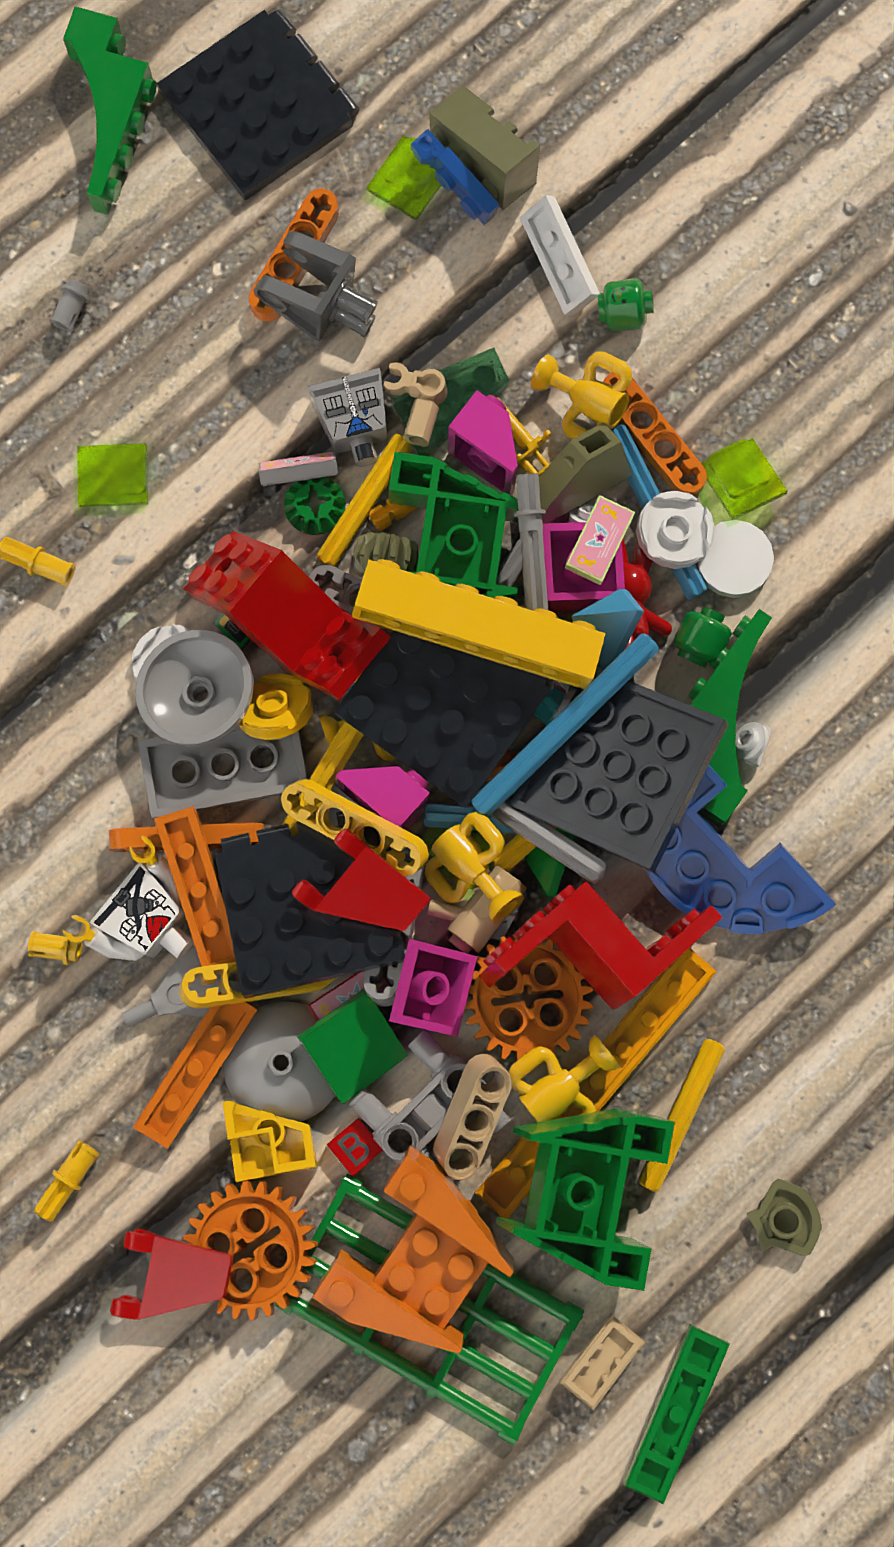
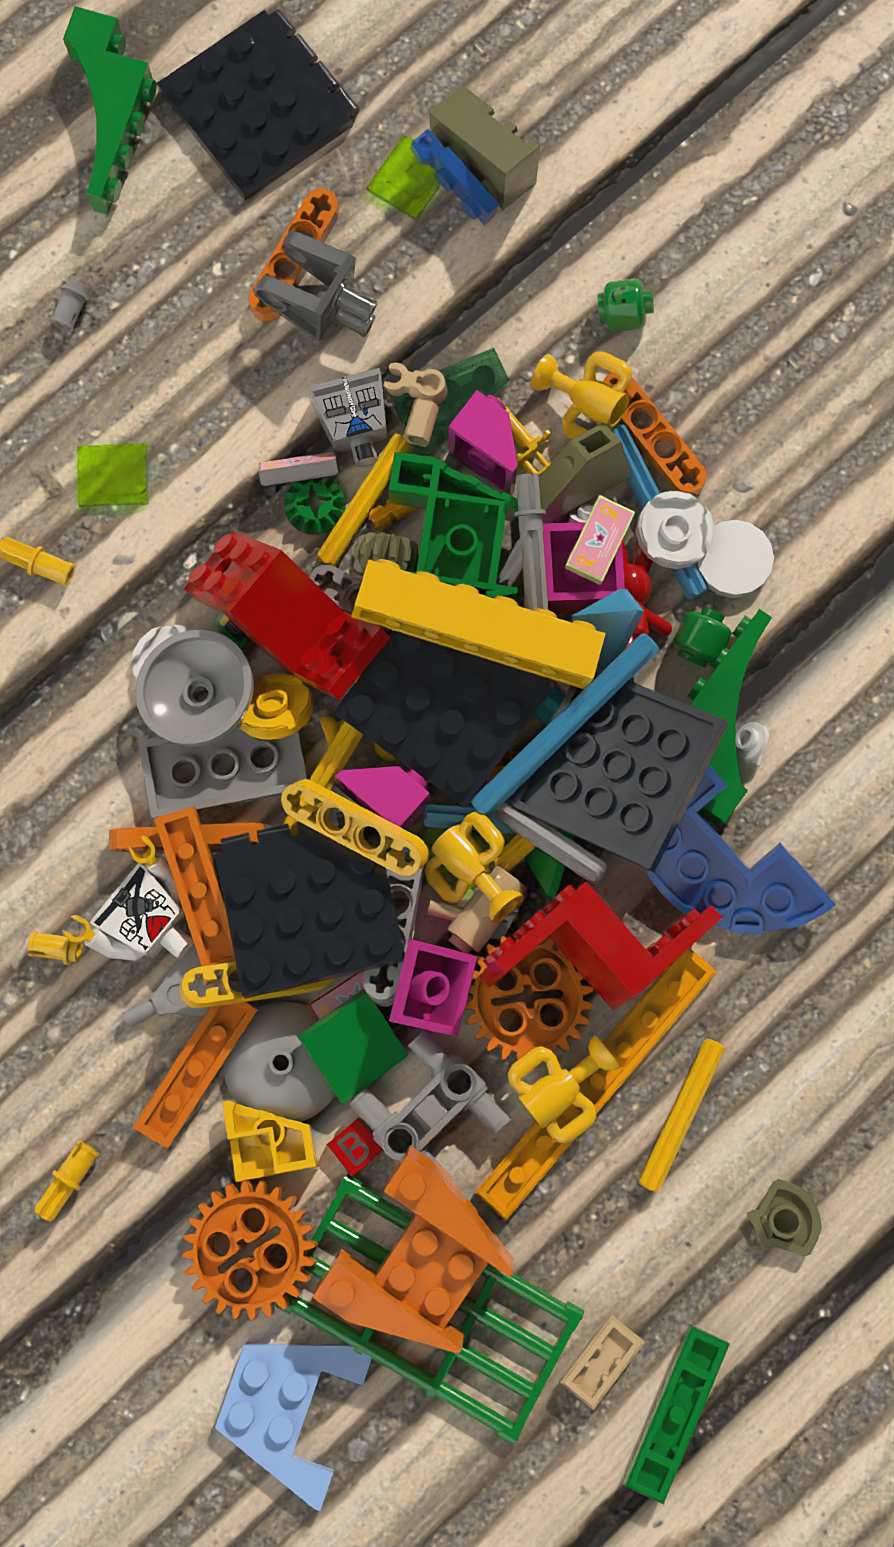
(176, 1276): red flag -> none
(271, 1402): none -> light blue wing
(367, 890): red flag -> none
(475, 1135): tan beam -> none
(559, 255): white plate -> none
(581, 1189): green wedge -> none
(743, 478): clear neon green piece -> none

